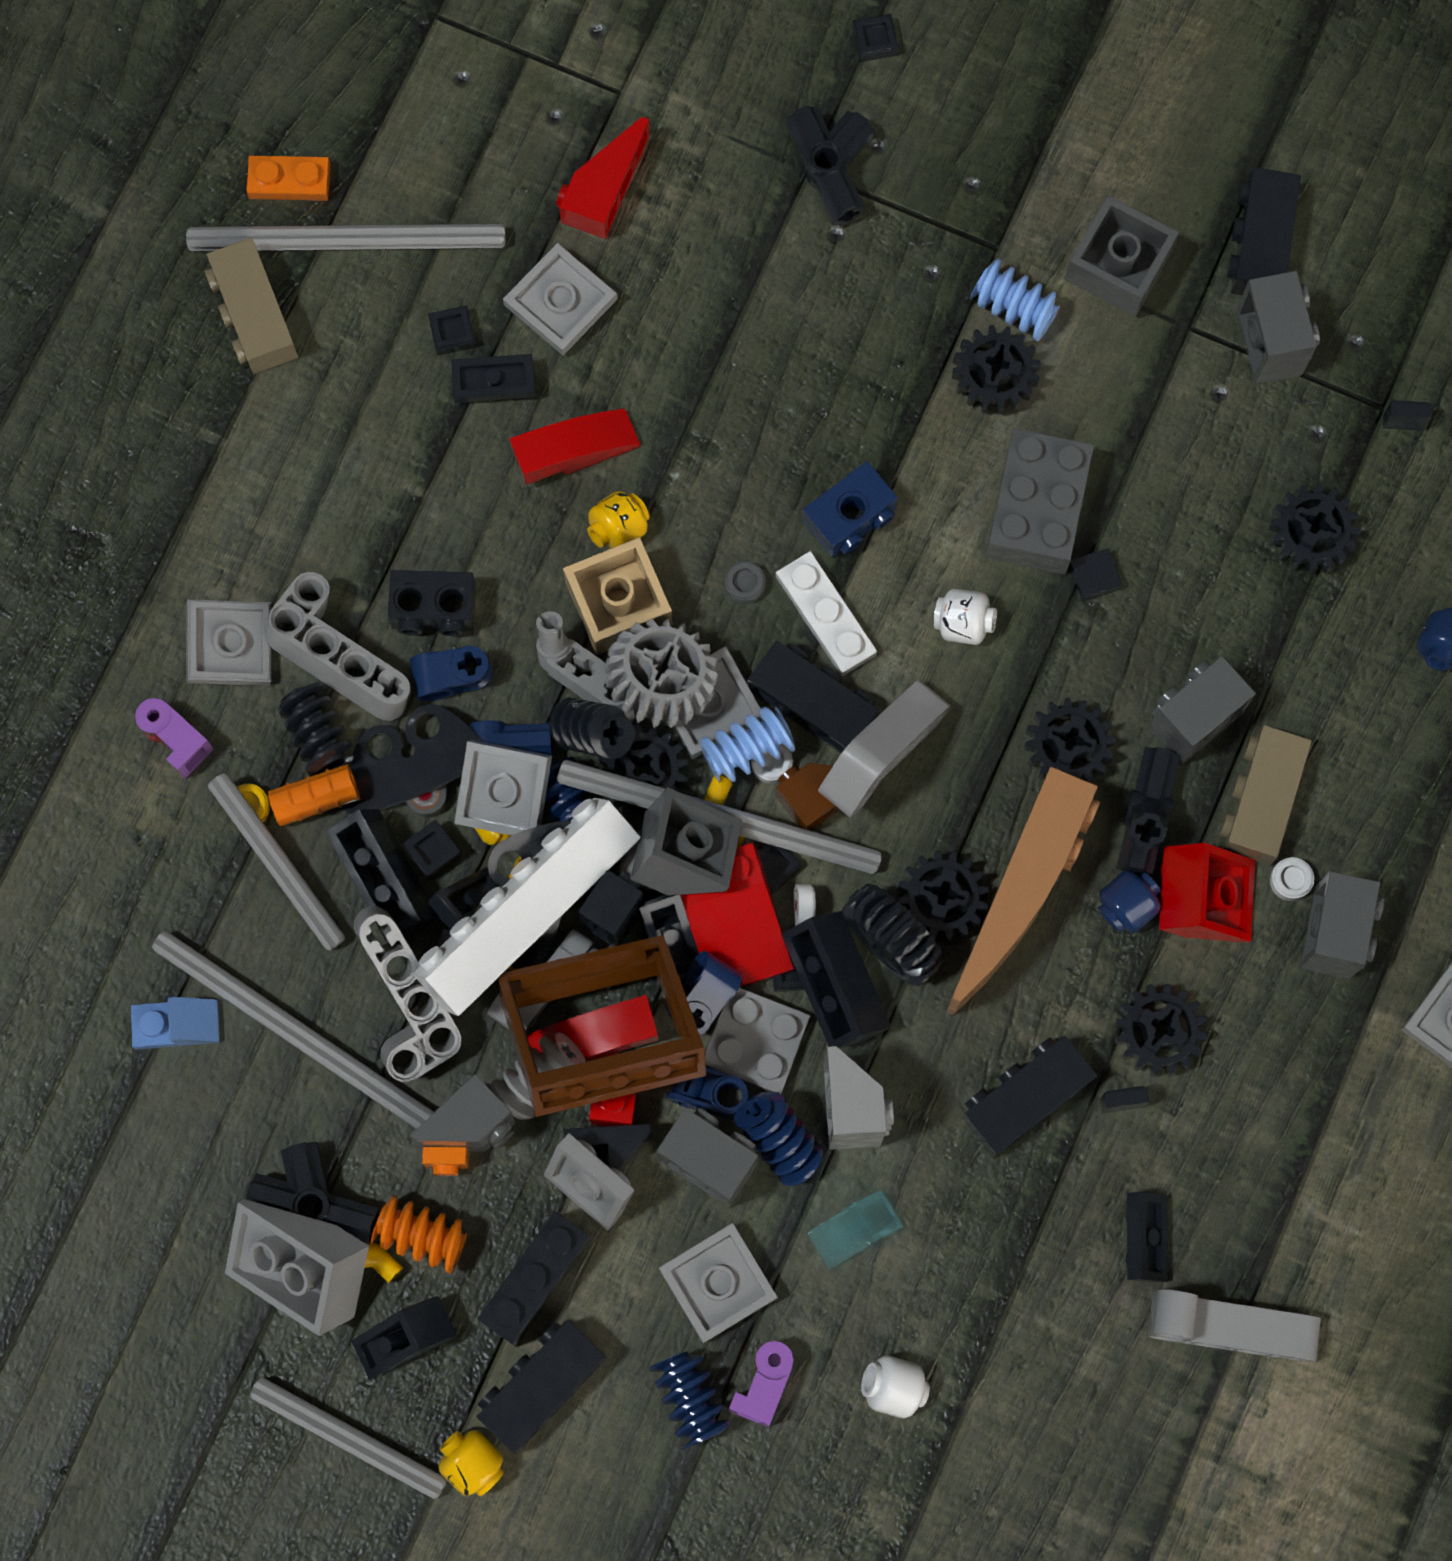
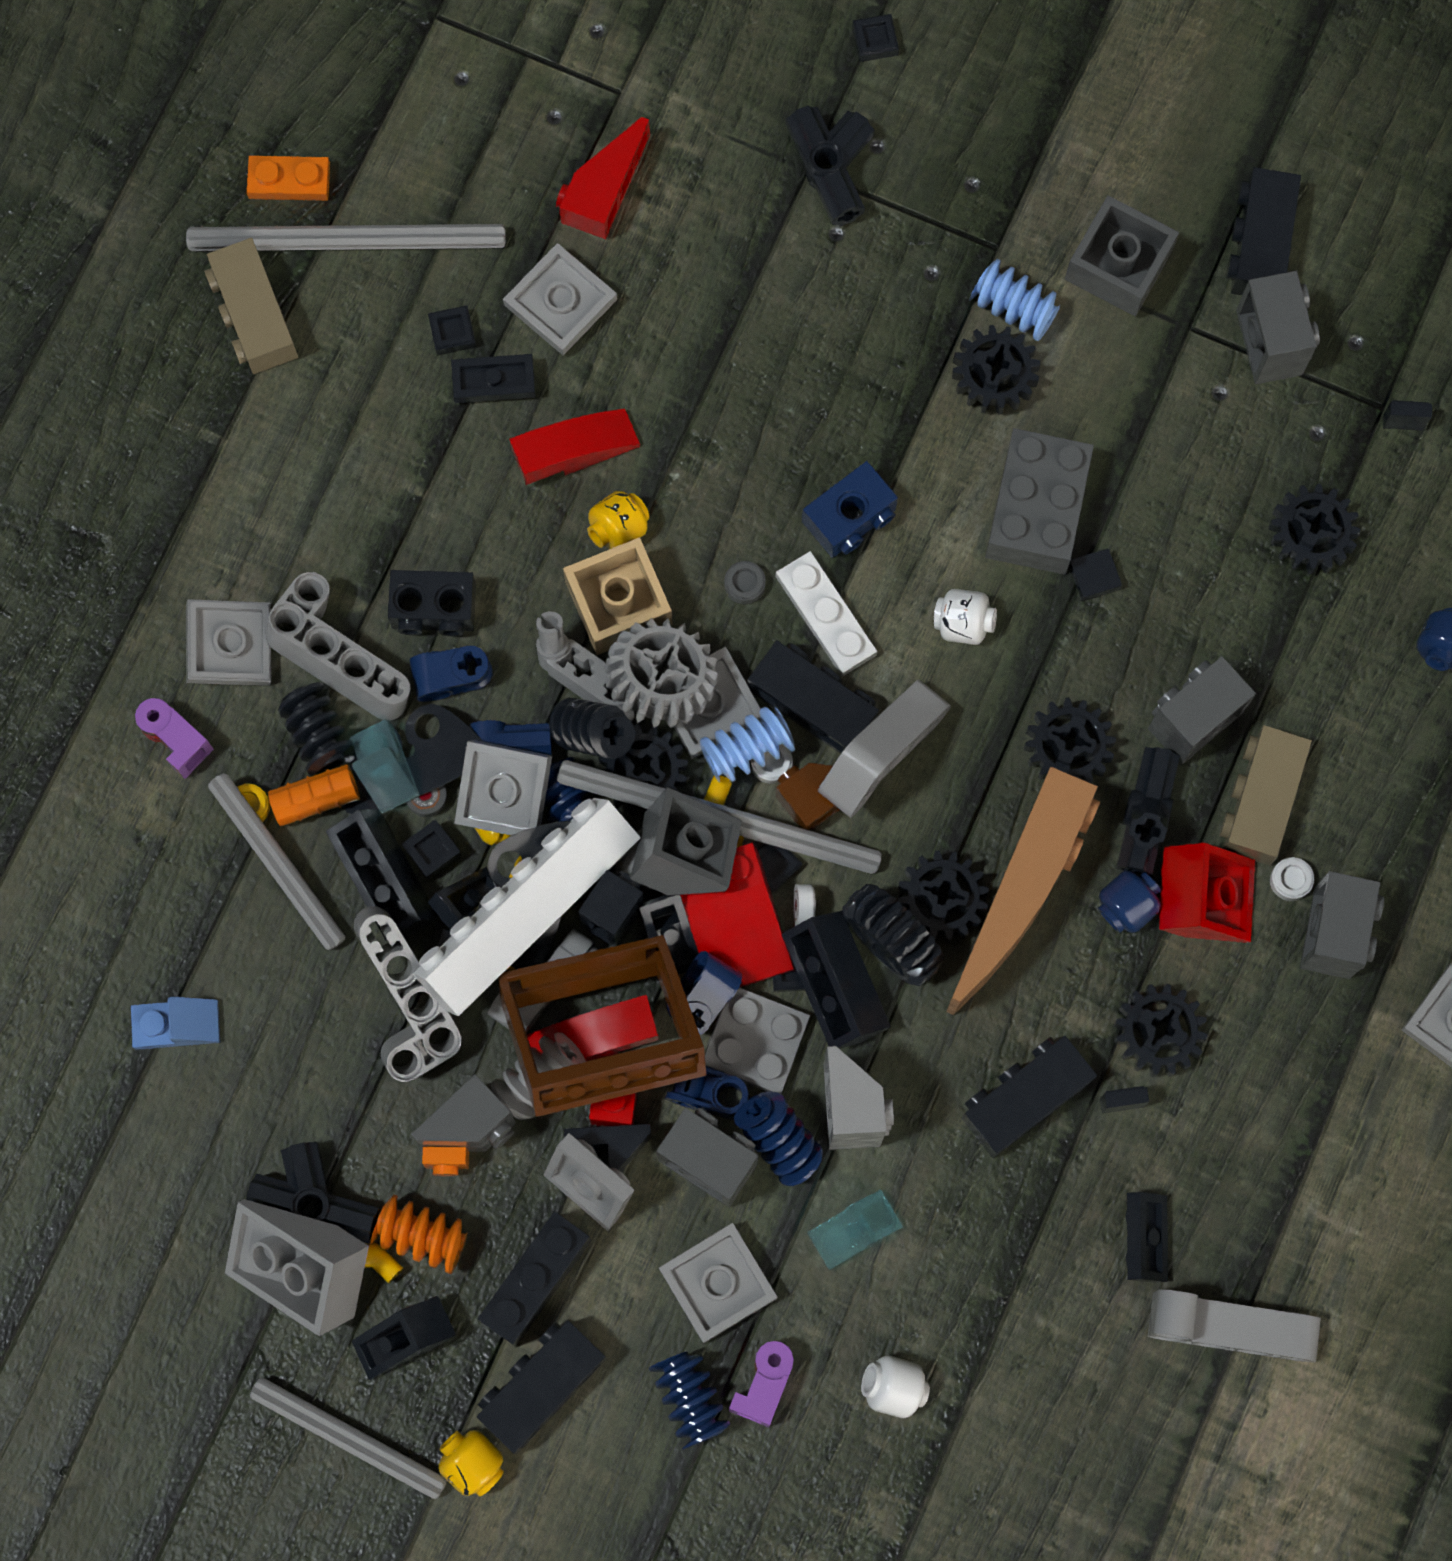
(291, 1029): light grey axle -> none
(383, 766): none -> clear light blue slope

